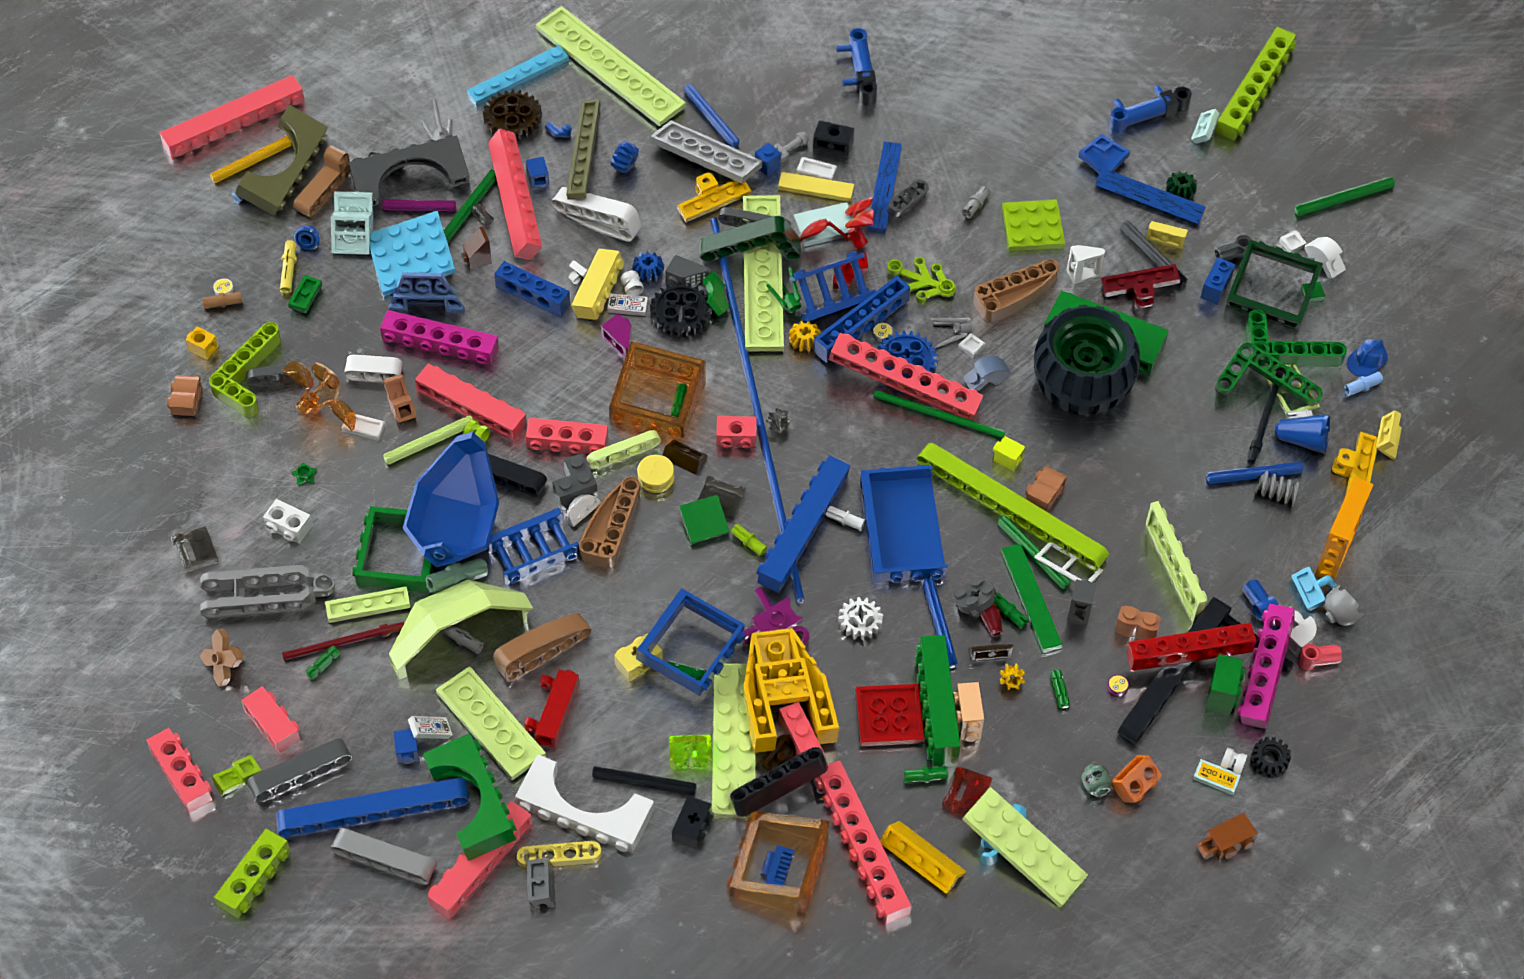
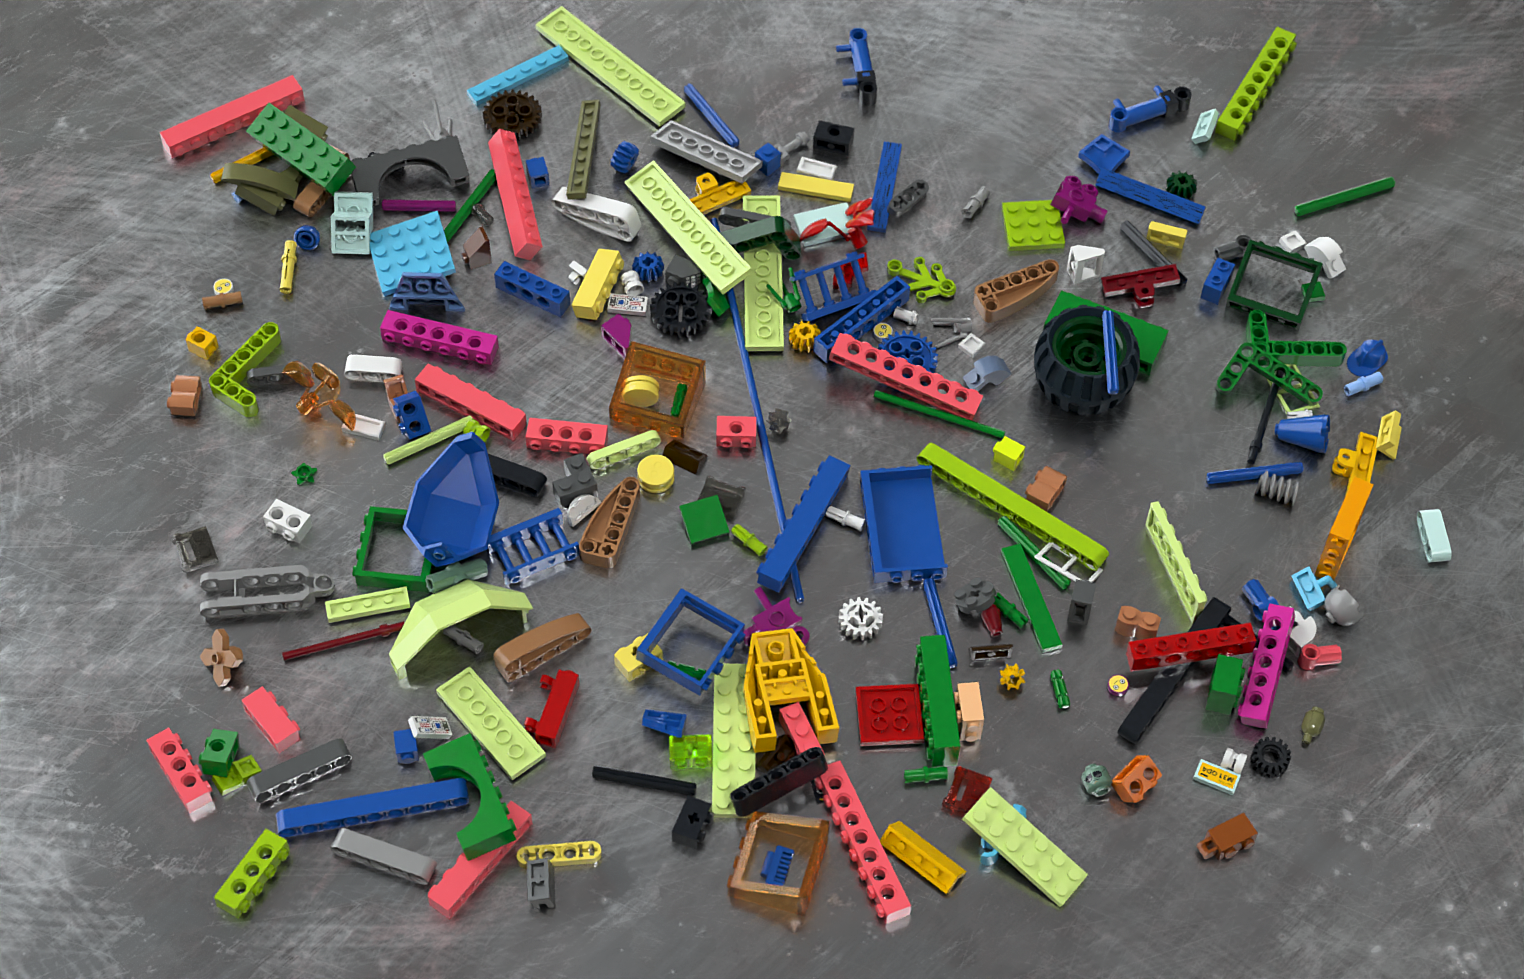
(219, 752): none -> green brick
(260, 177): none -> olive slope
(301, 149): none -> green brick
(305, 294): green plate -> none
(322, 662): green axle -> none
(415, 413): none -> blue brick
(565, 131): blue arm -> none
(618, 827): white arch -> none
(641, 391): none -> light yellow head
(665, 722): none -> blue wing
(688, 227): none -> yellowish green plate
(906, 315): none -> white pin
(1078, 201): none -> magenta piece
(1110, 352): none -> blue axle
(1312, 724): none -> olive plant
(1434, 535): none -> light aqua beam

